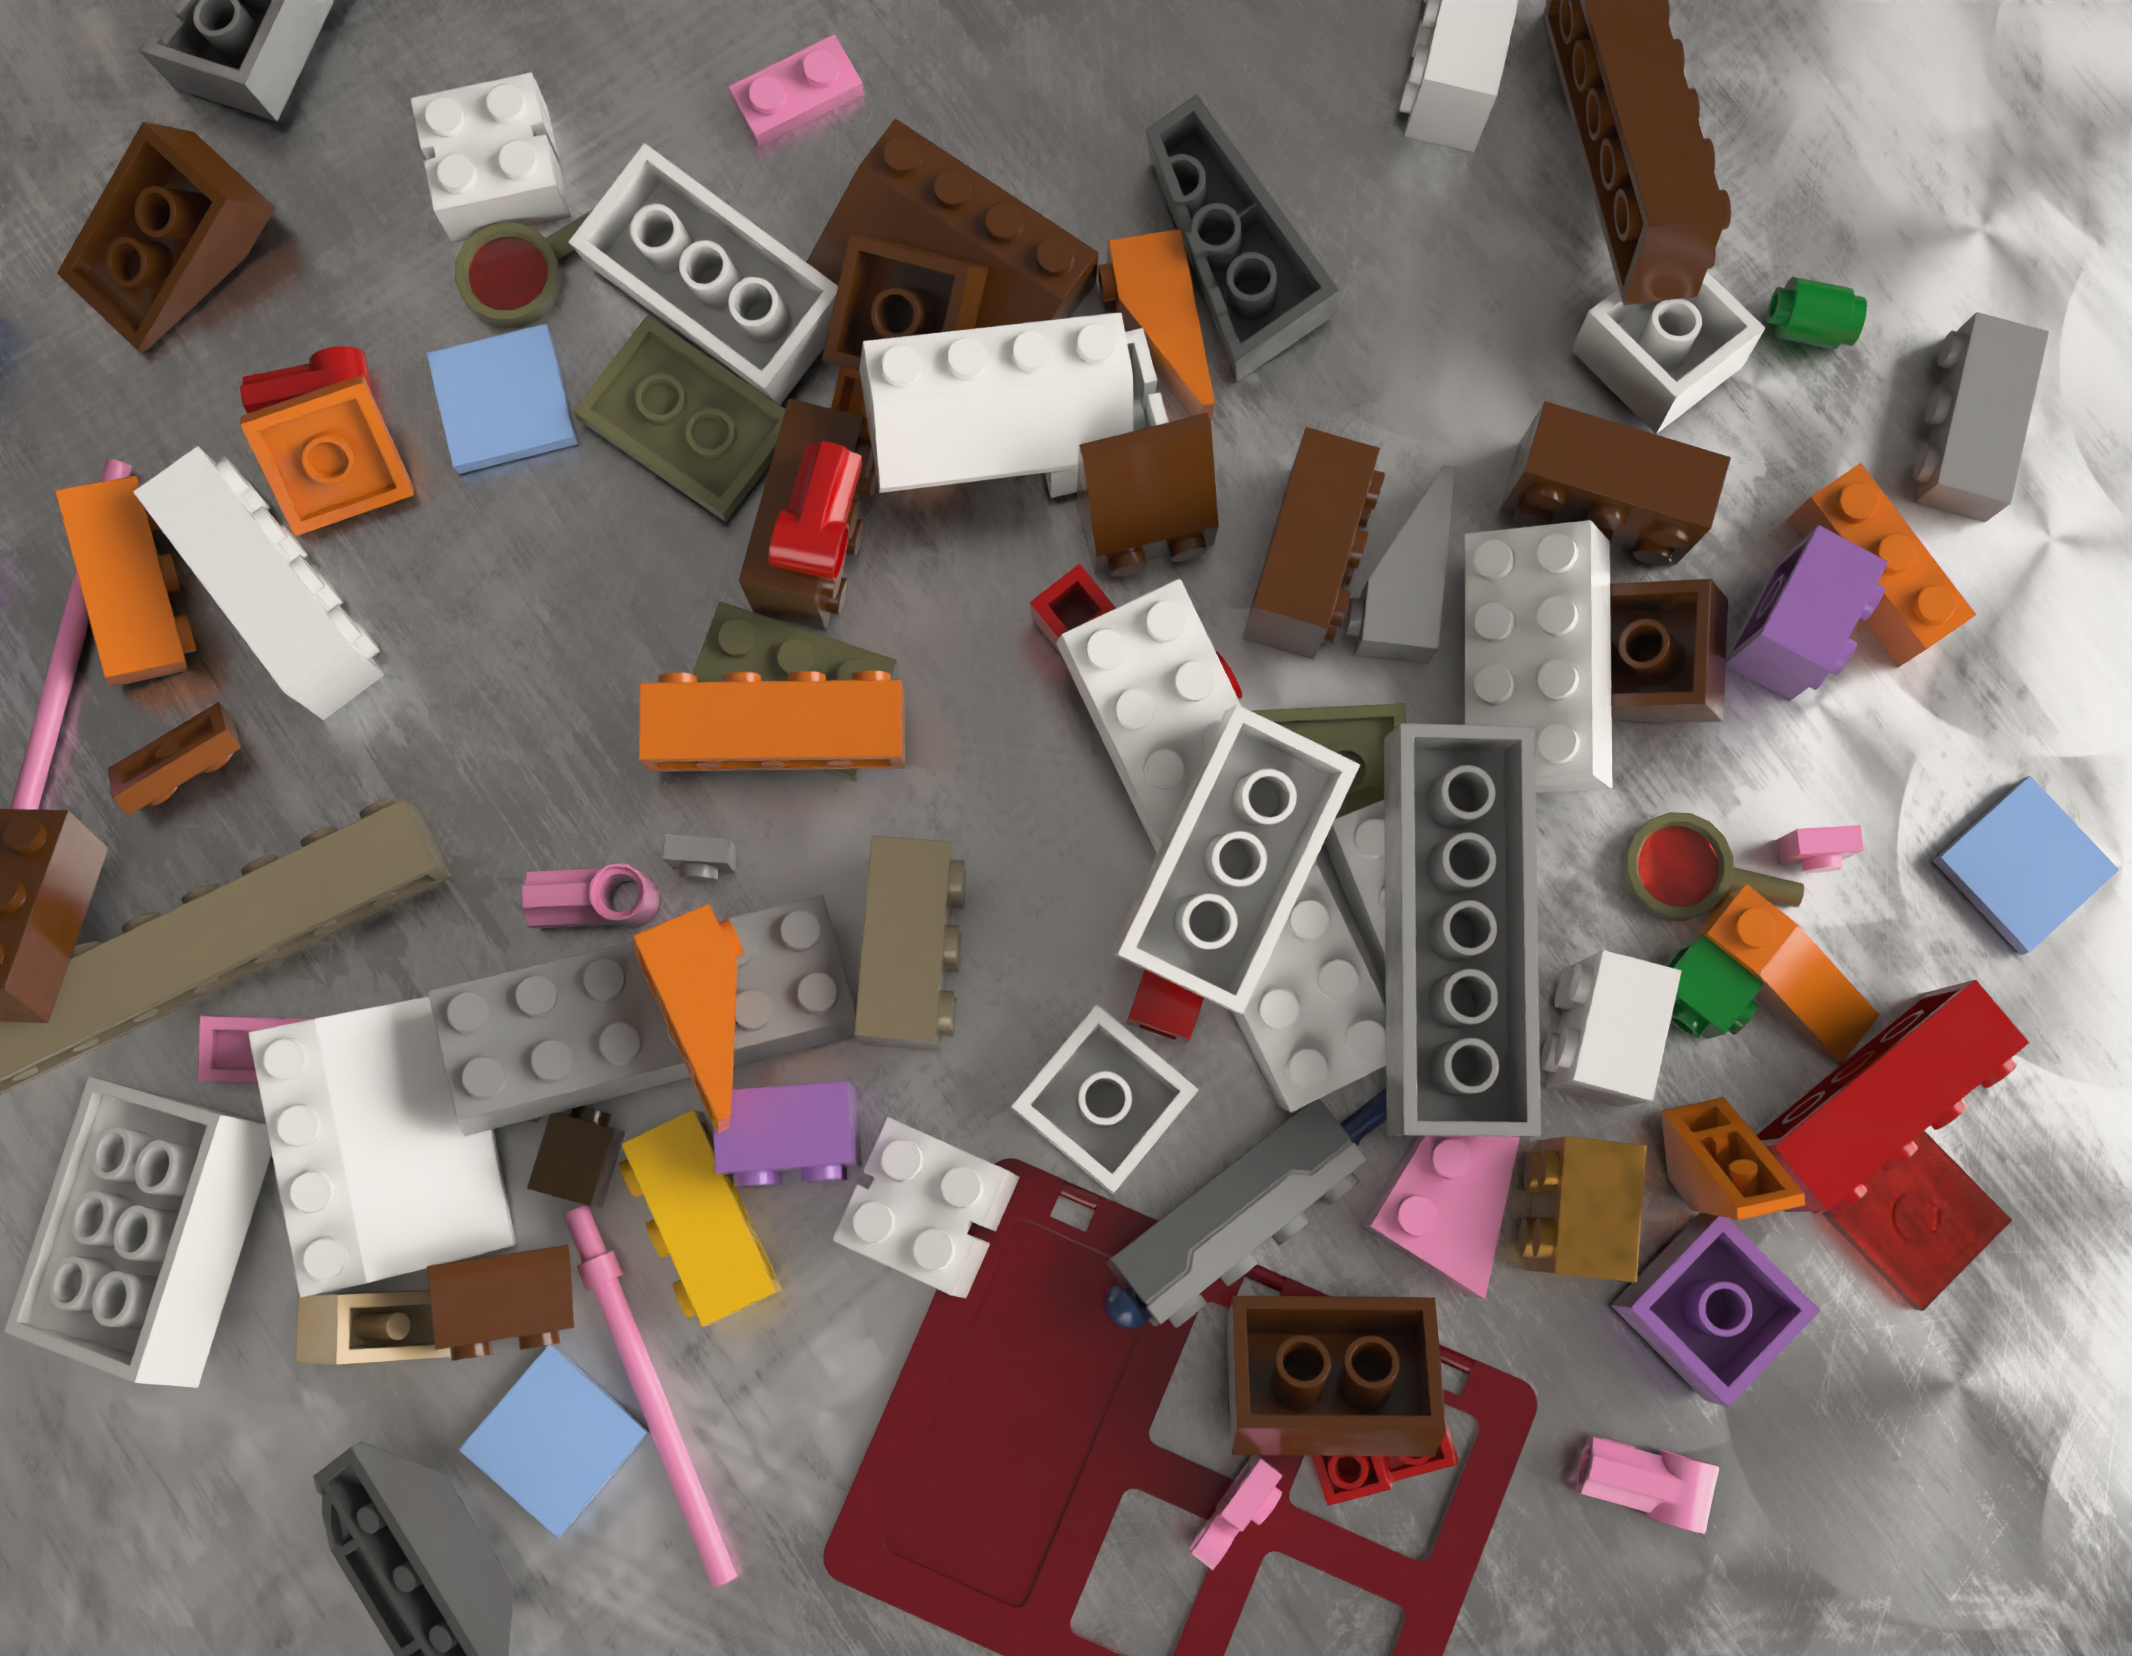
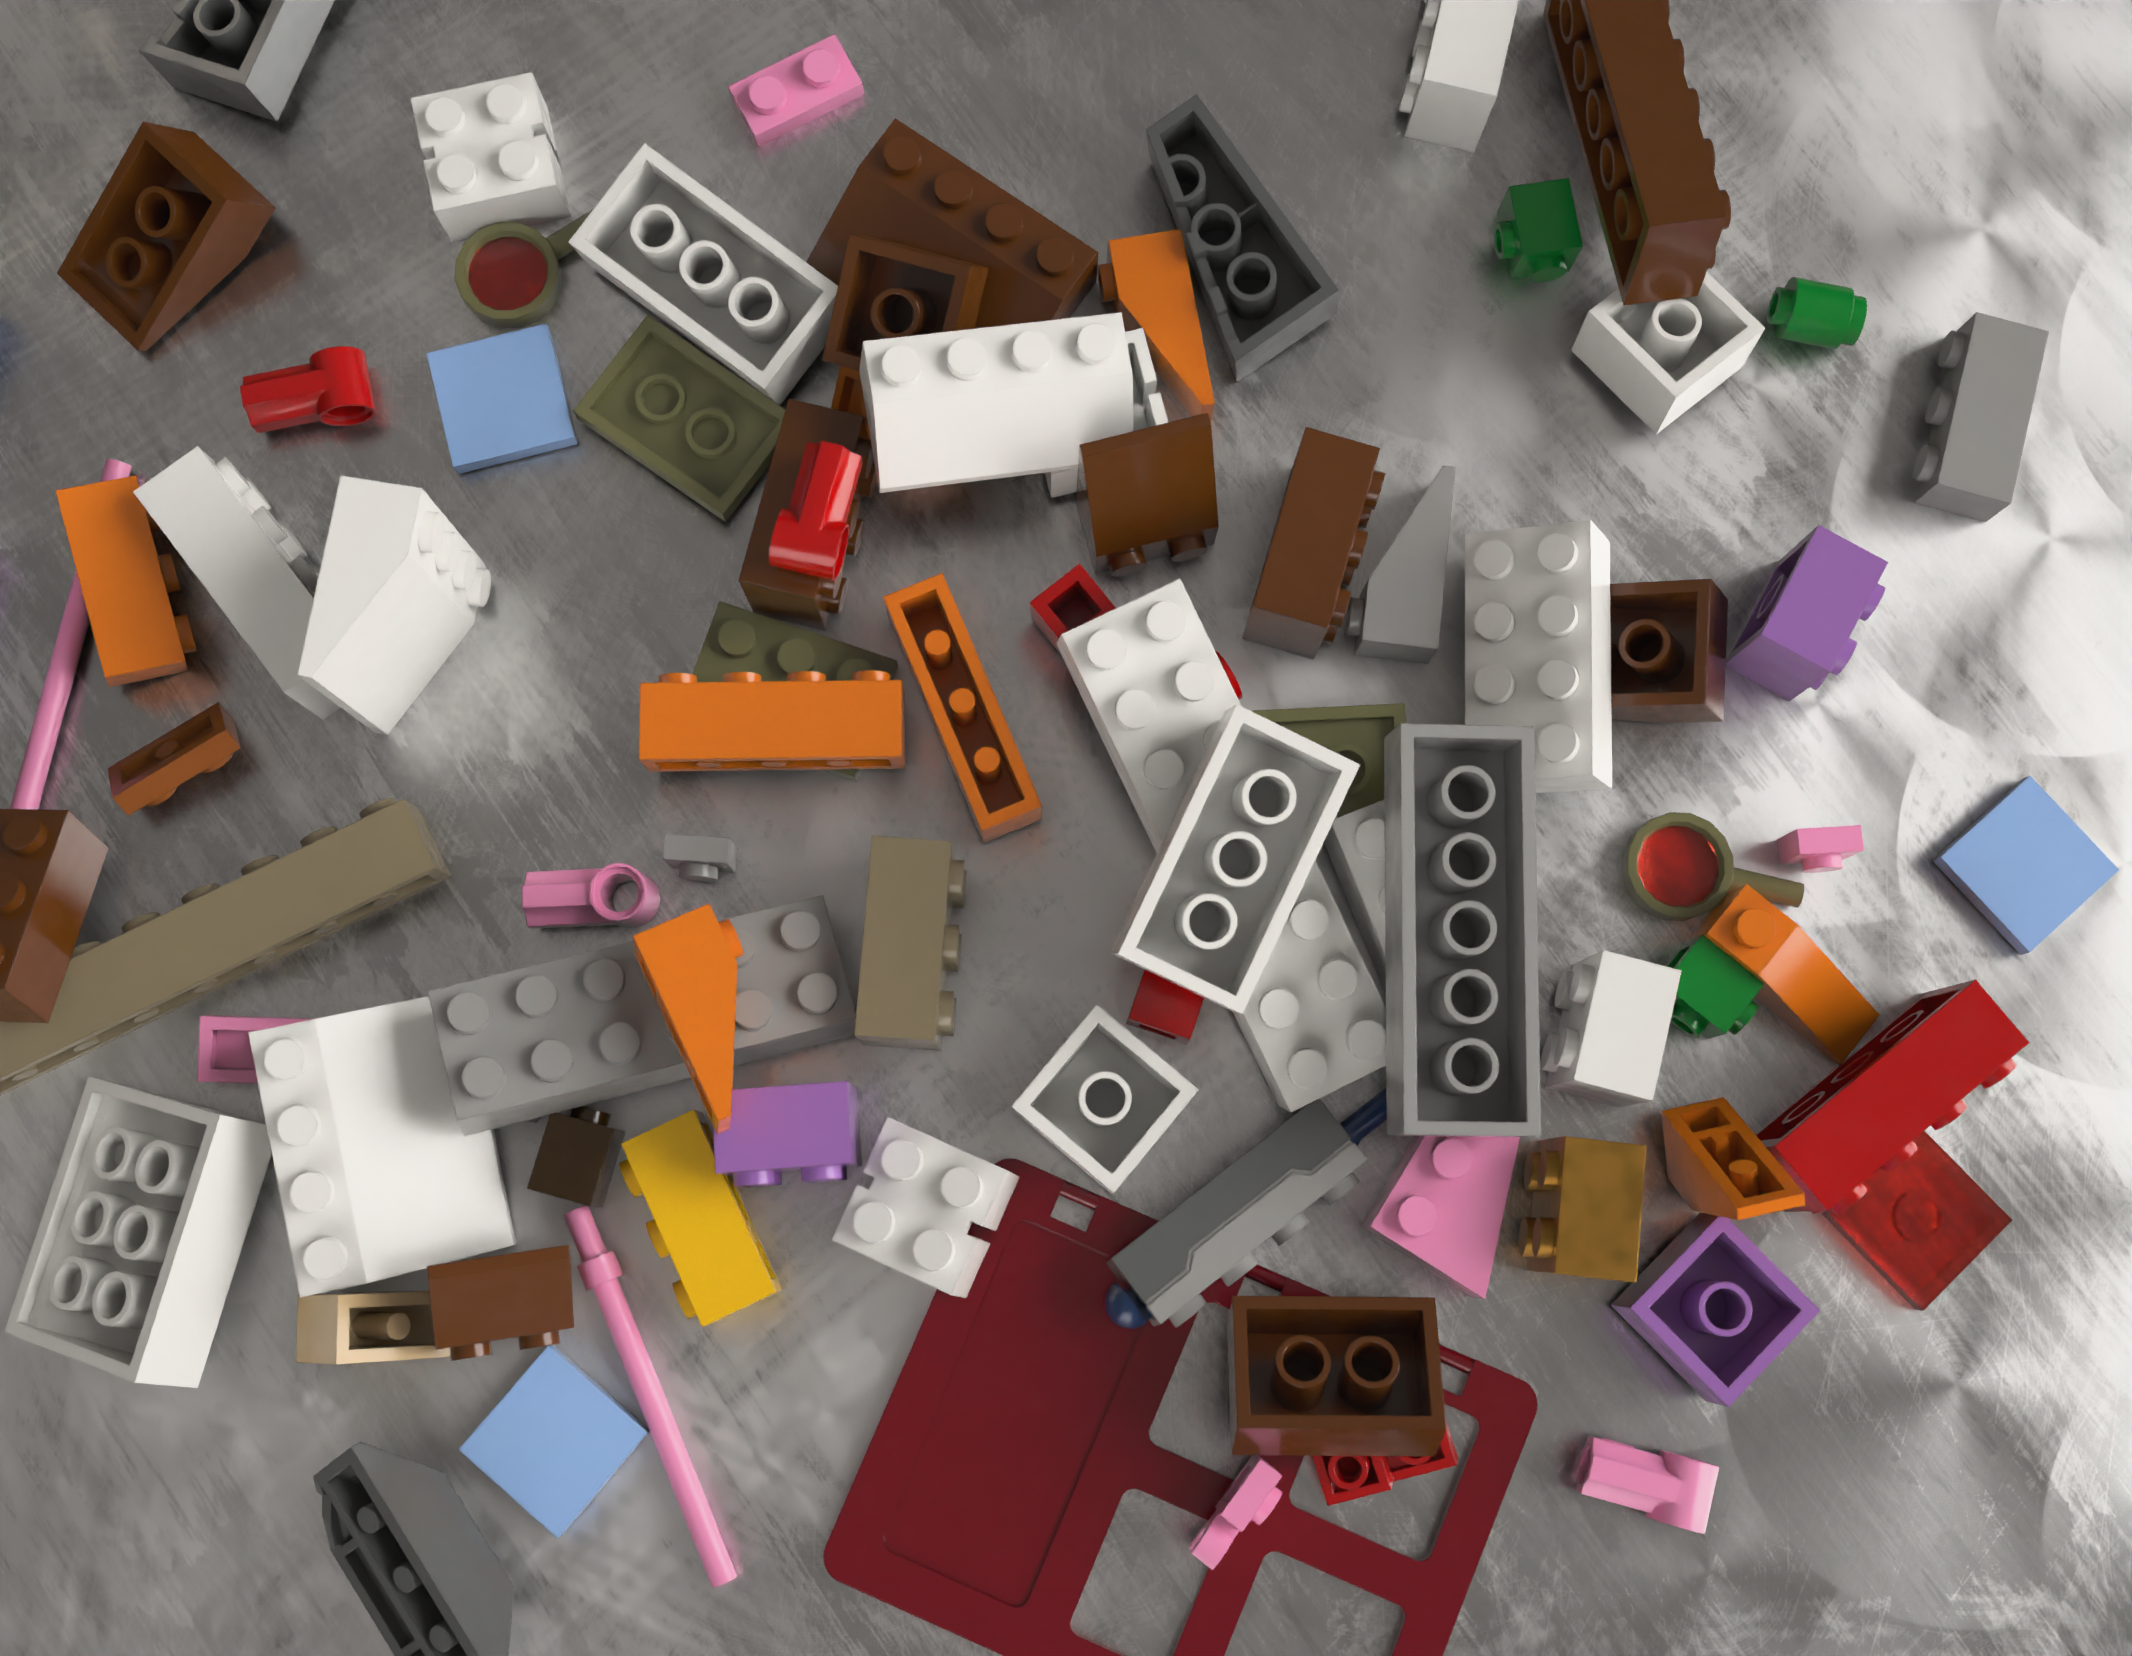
(327, 455): orange plate -> none
(388, 600): none -> white slope
(963, 708): none -> orange brick
(1538, 230): none -> green brick
(1627, 481): reddish brown brick -> none
(1918, 596): orange brick -> none

